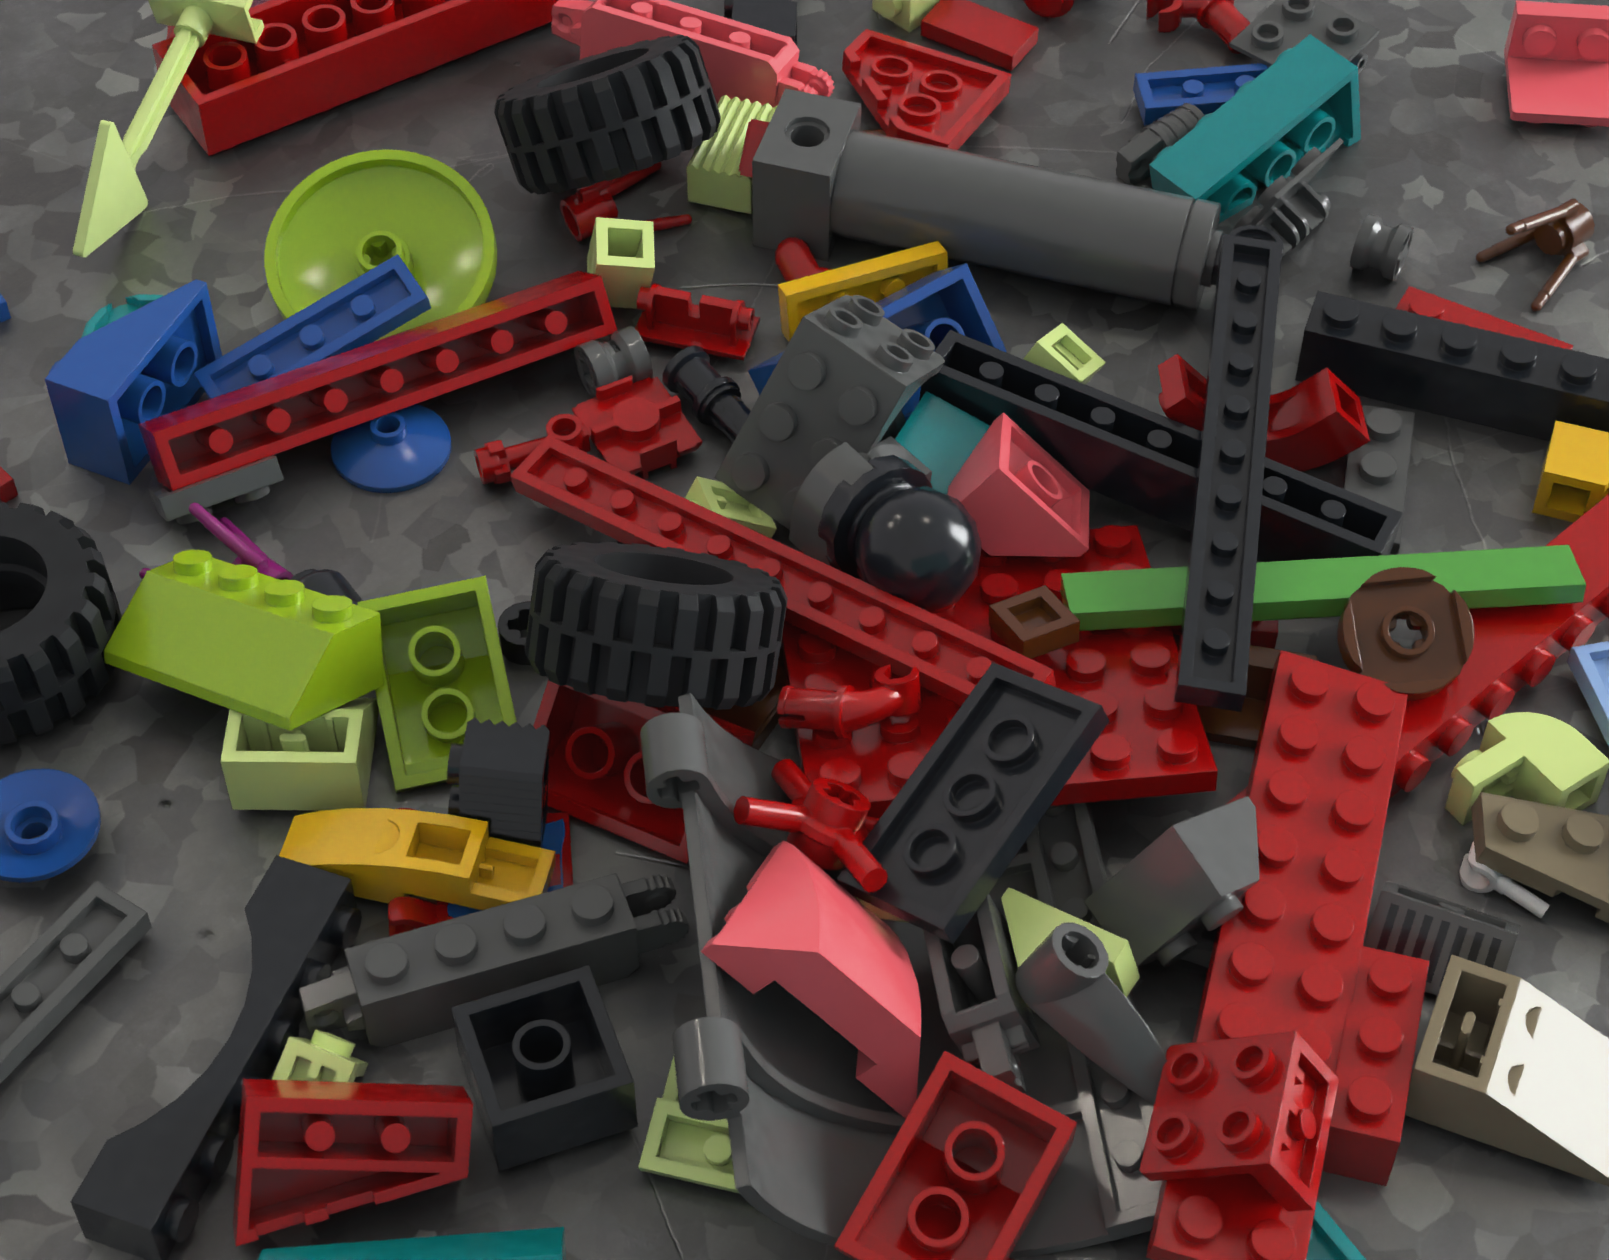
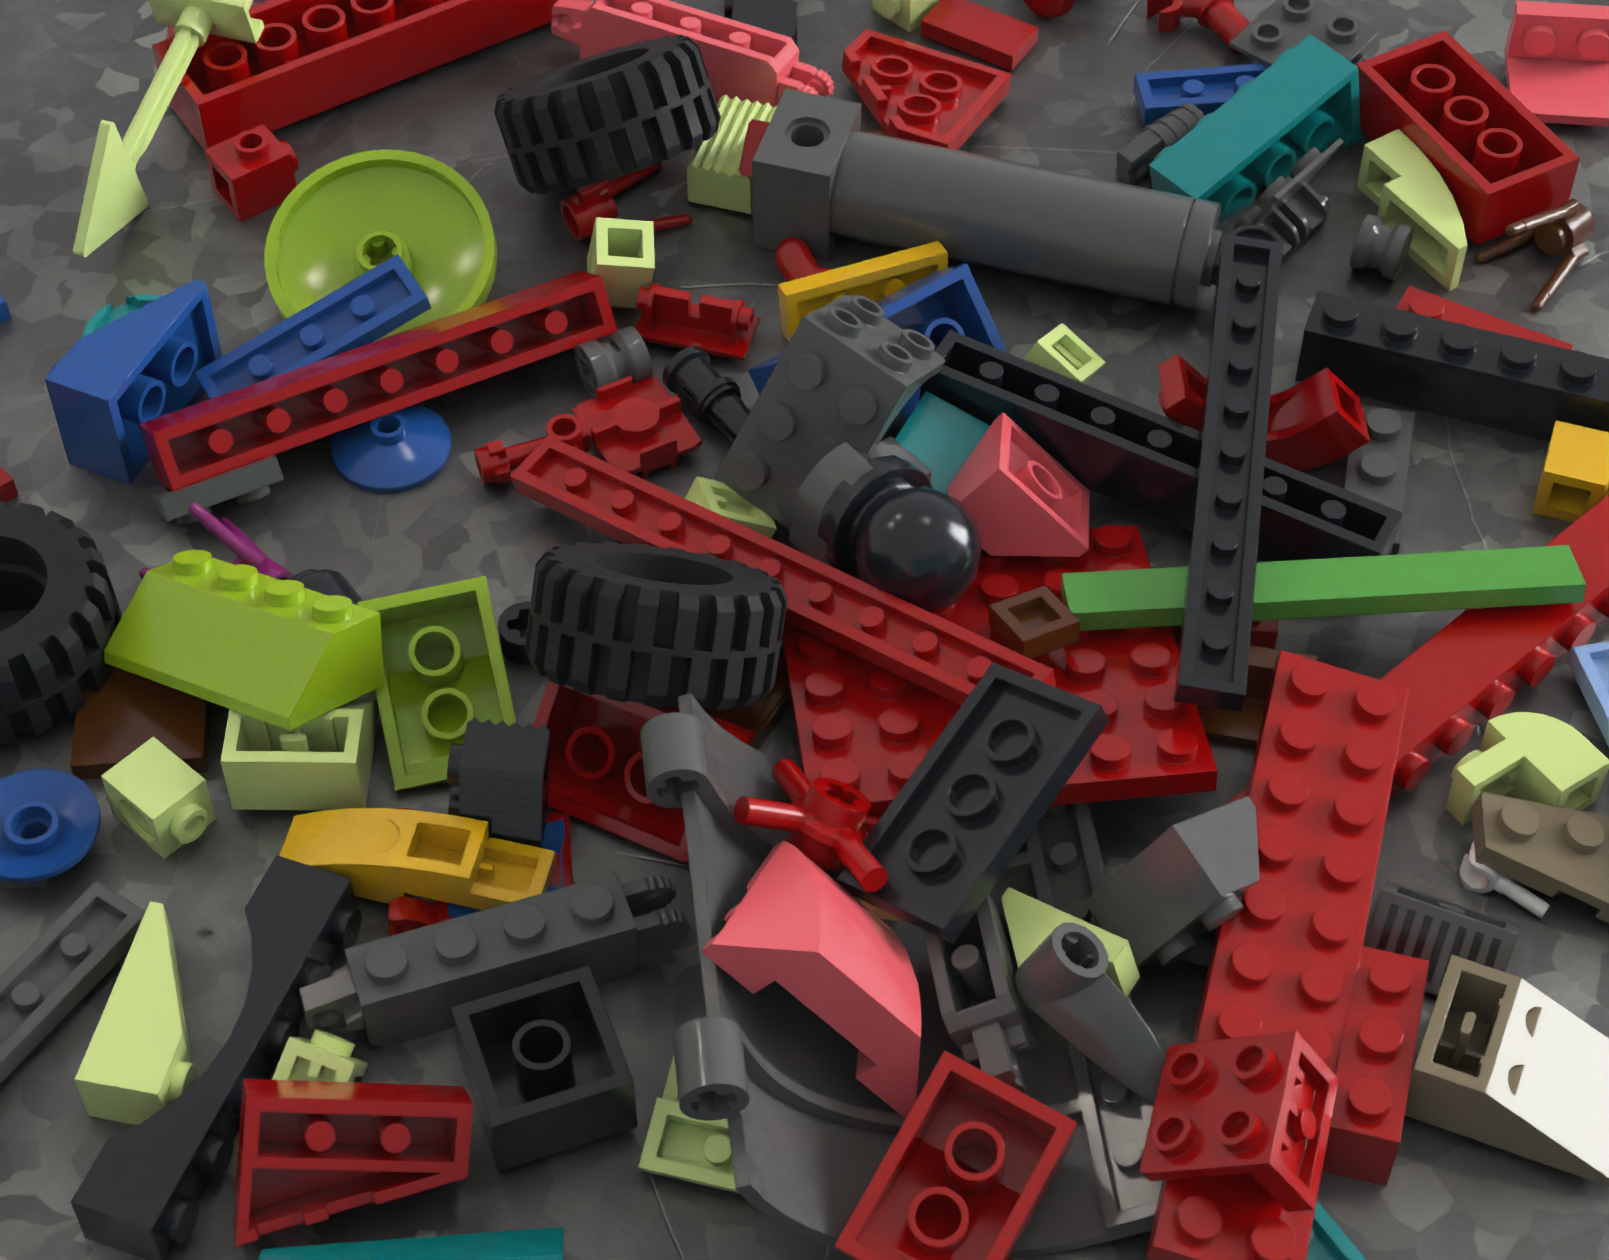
(128, 715): none -> reddish brown tile
(142, 1040): none -> yellowish green slope
(159, 797): none -> yellowish green brick
(252, 171): none -> red brick
(849, 709): red piece -> none
(1414, 194): none -> yellowish green slope
(1426, 607): reddish brown plate -> none
(1471, 129): none -> red brick

